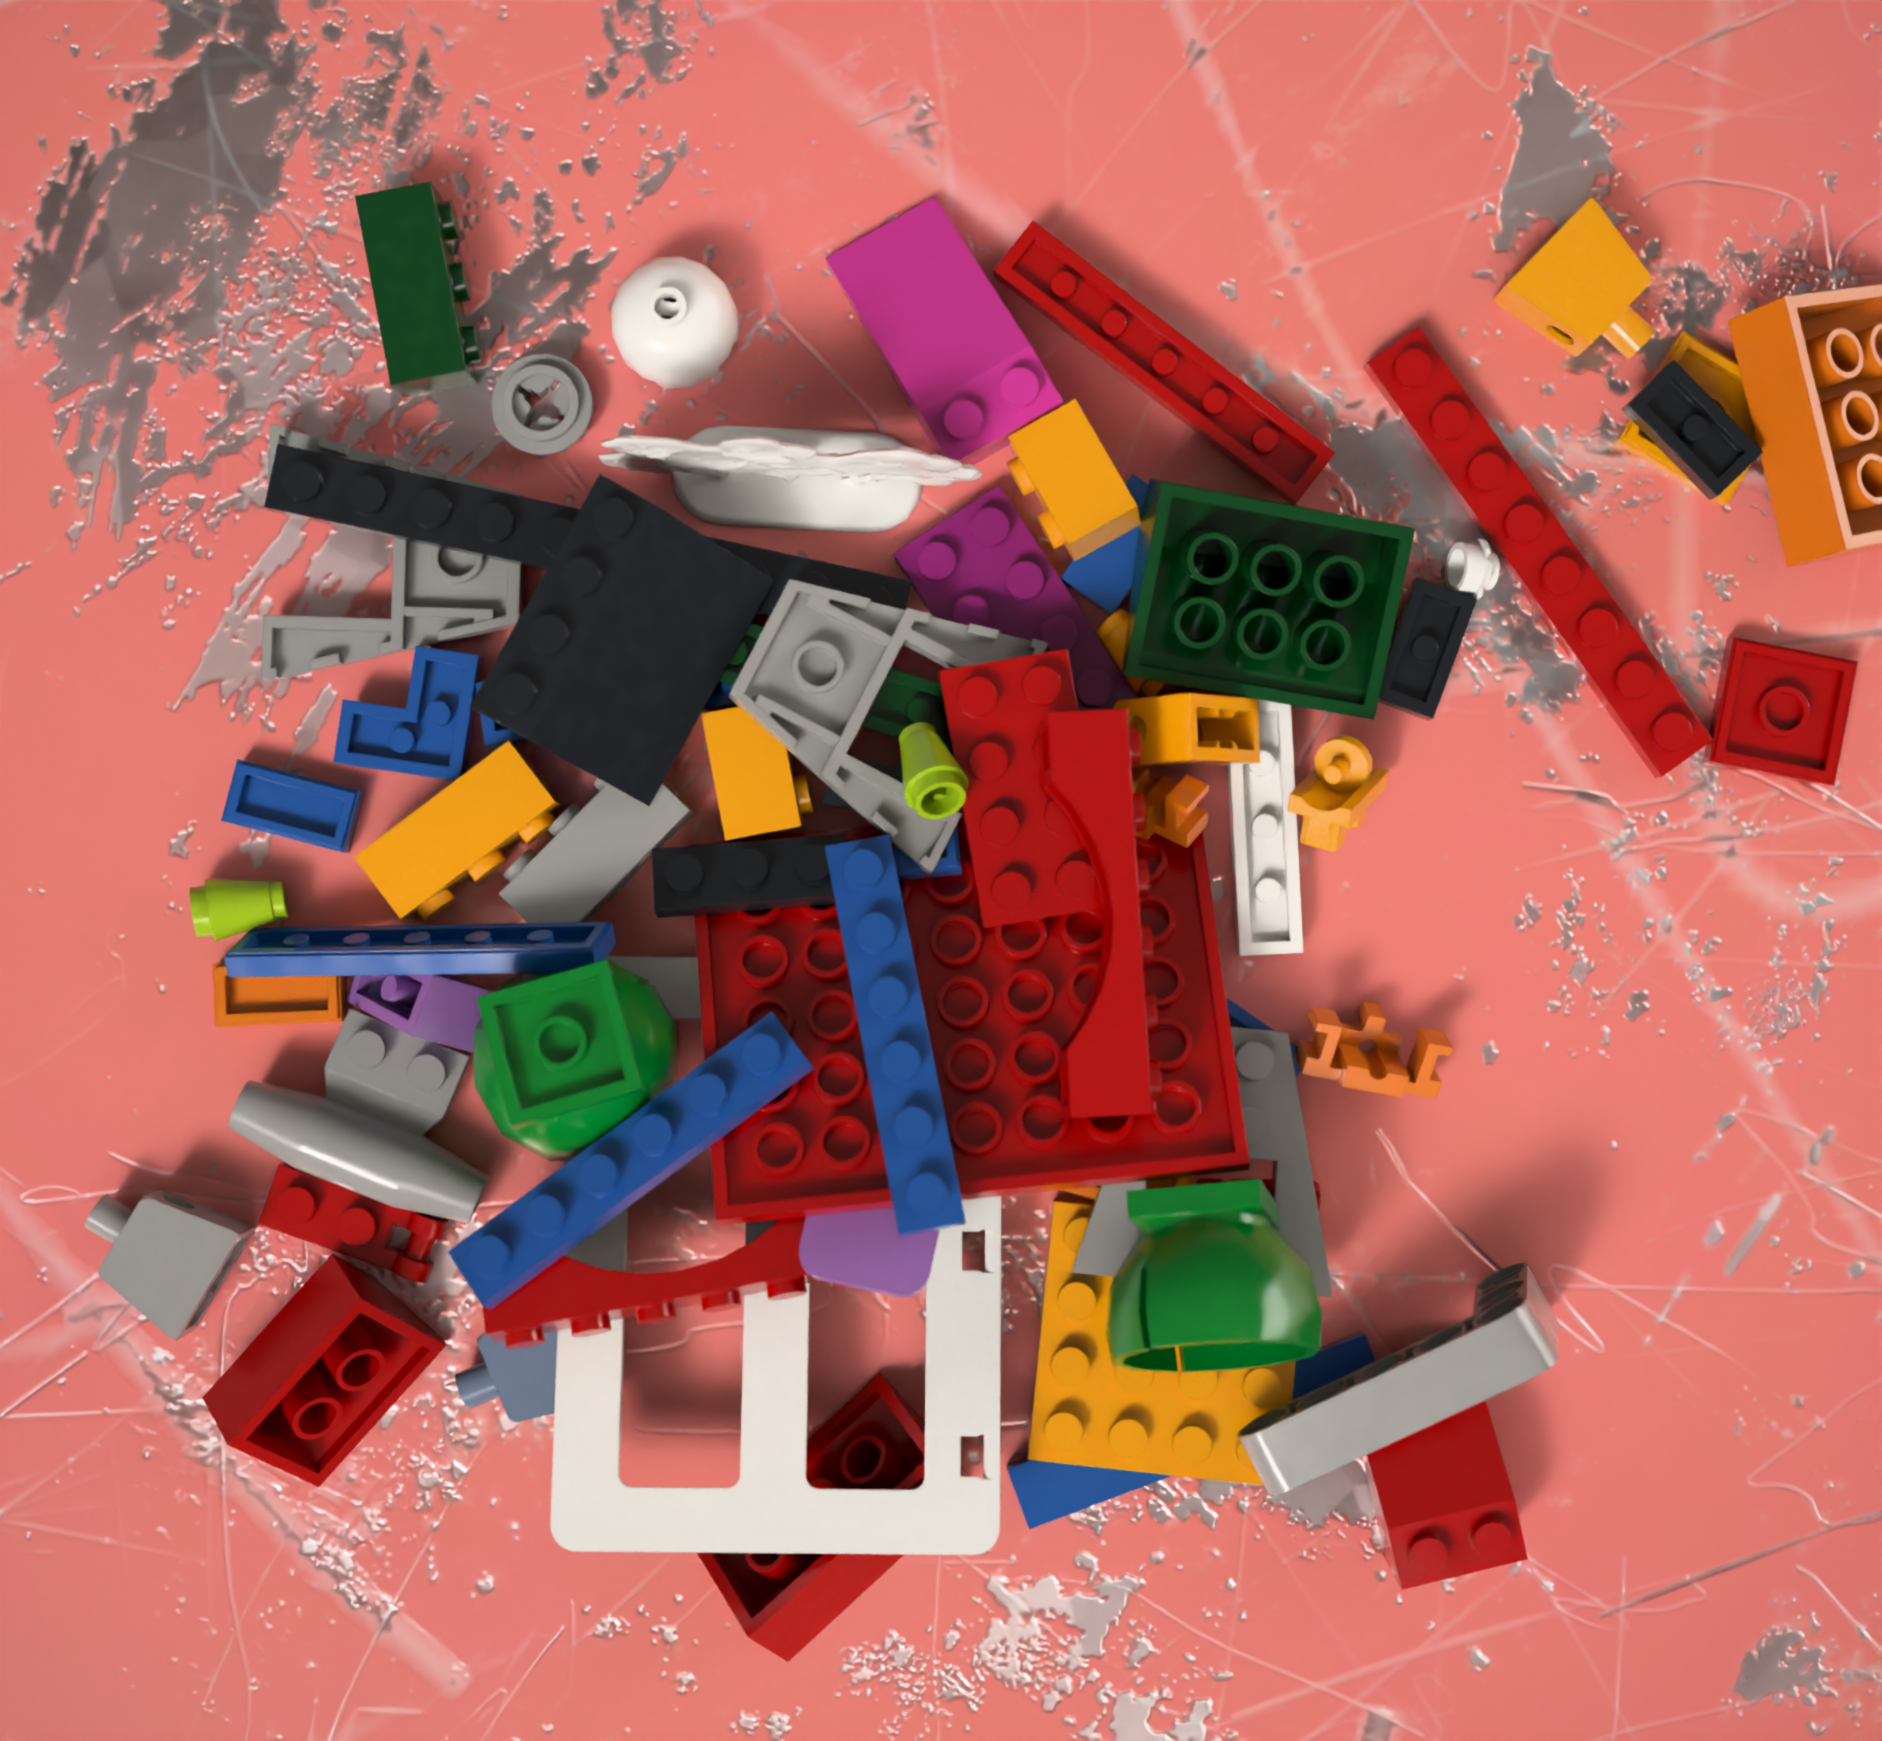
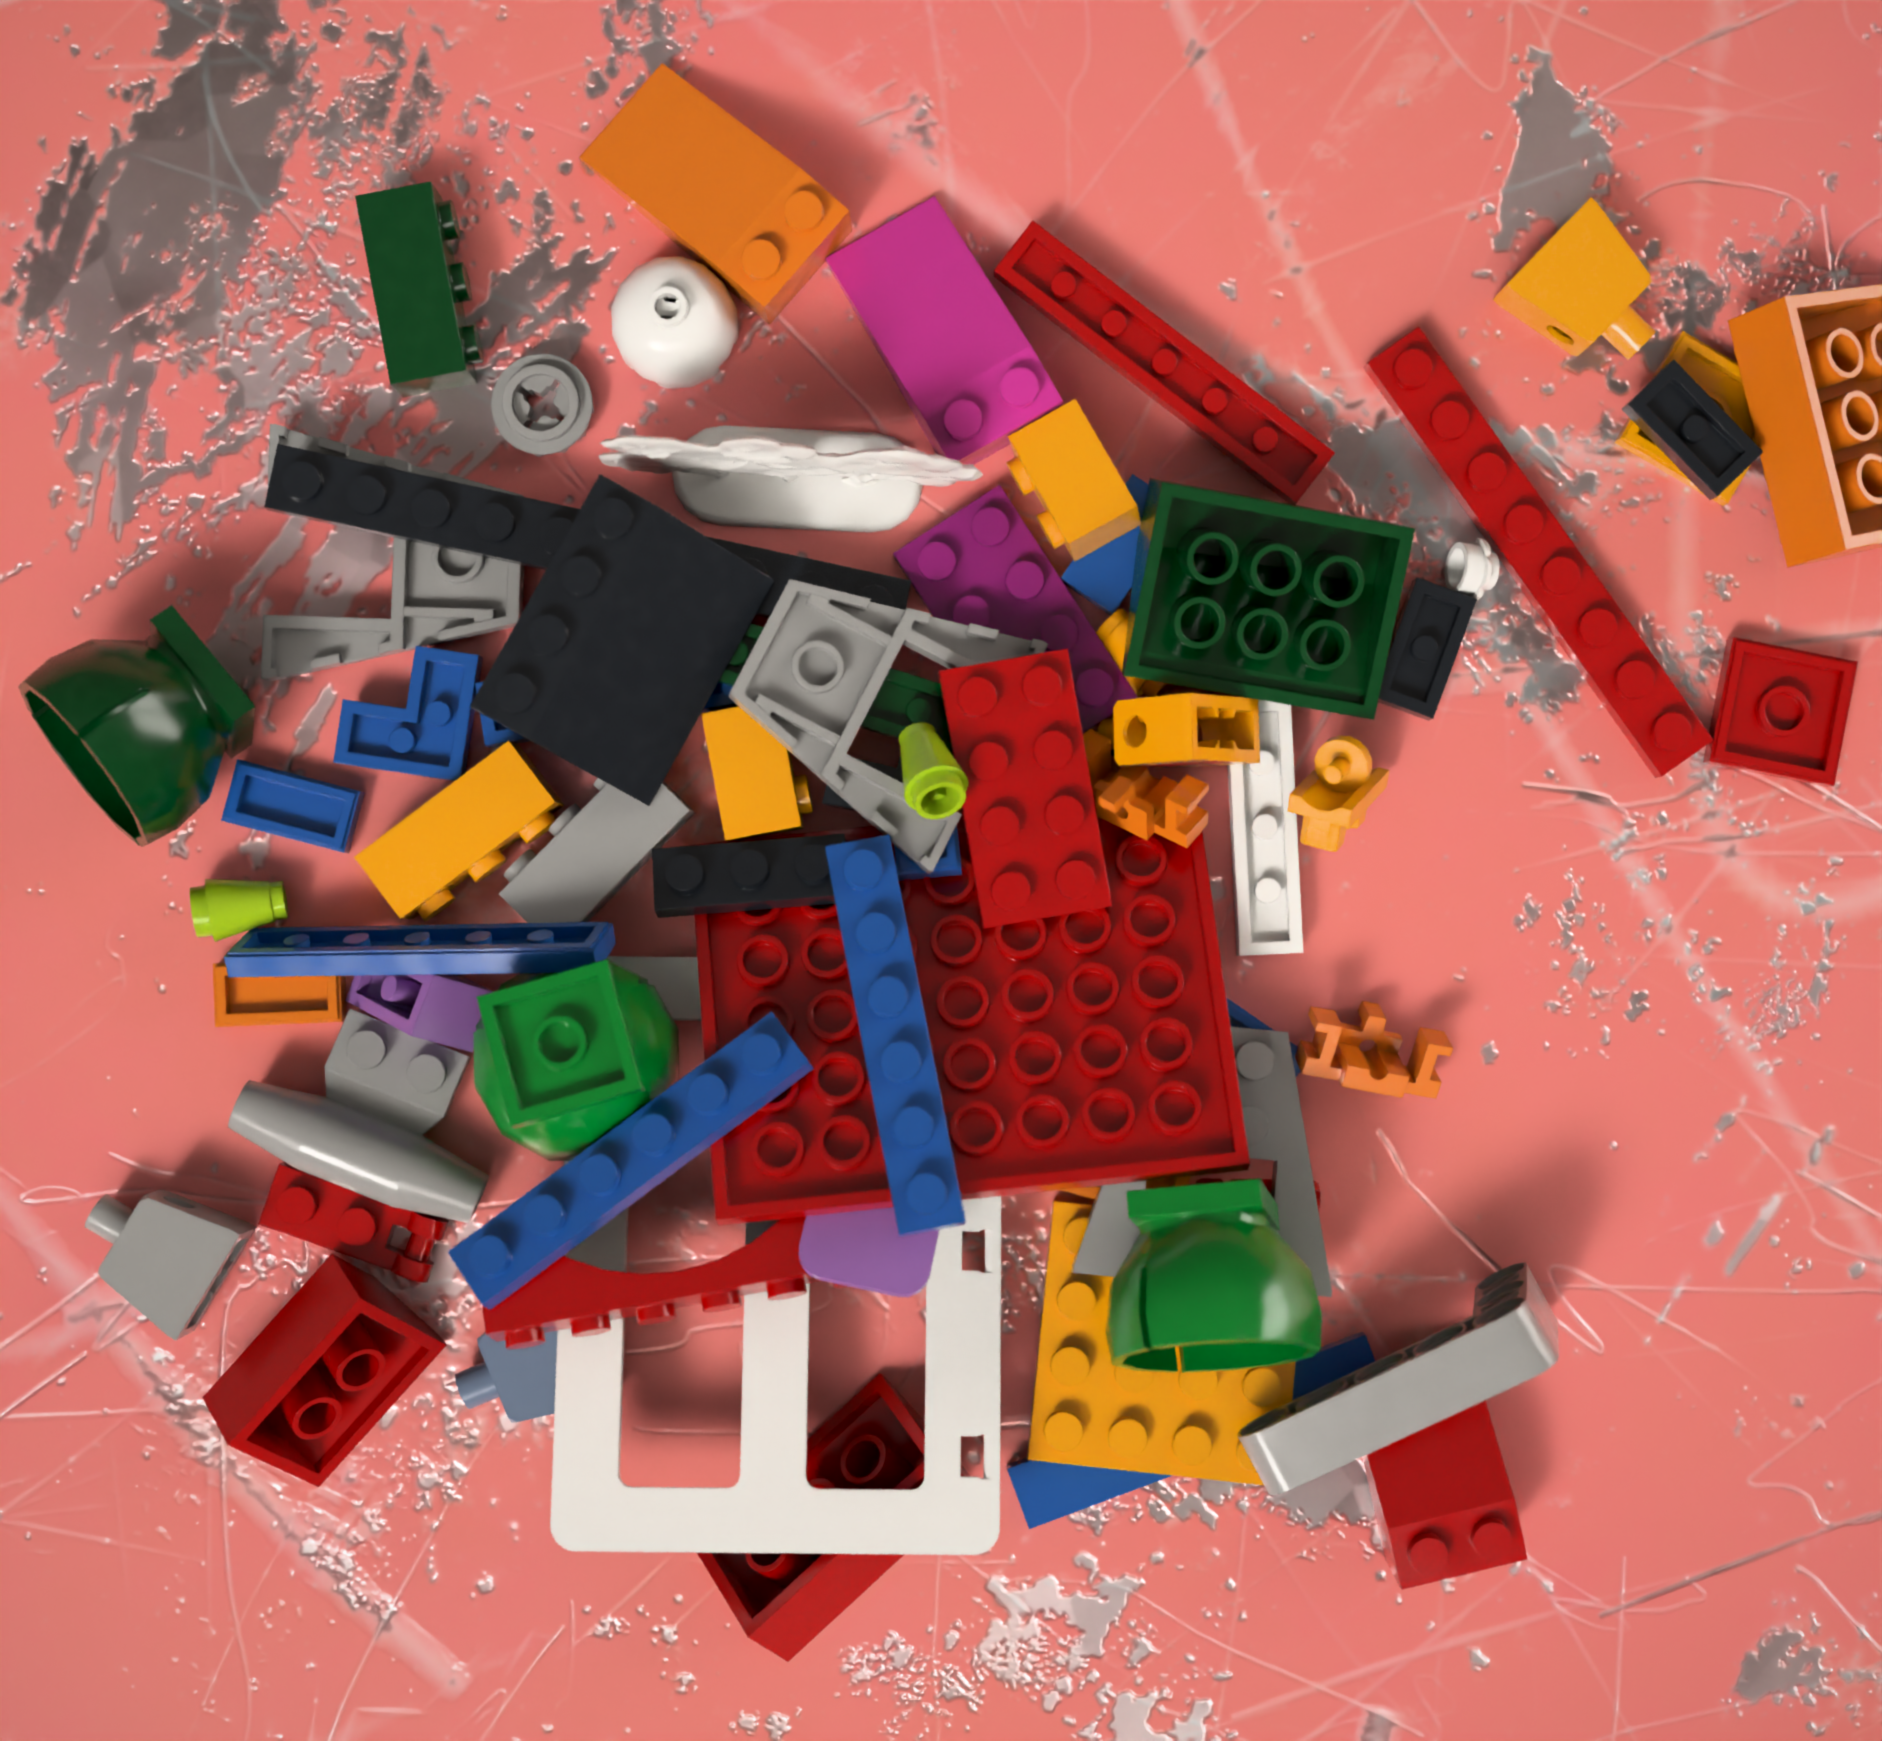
(142, 723): none -> dark green plate
(719, 192): none -> orange slope
(1090, 778): red arch -> none

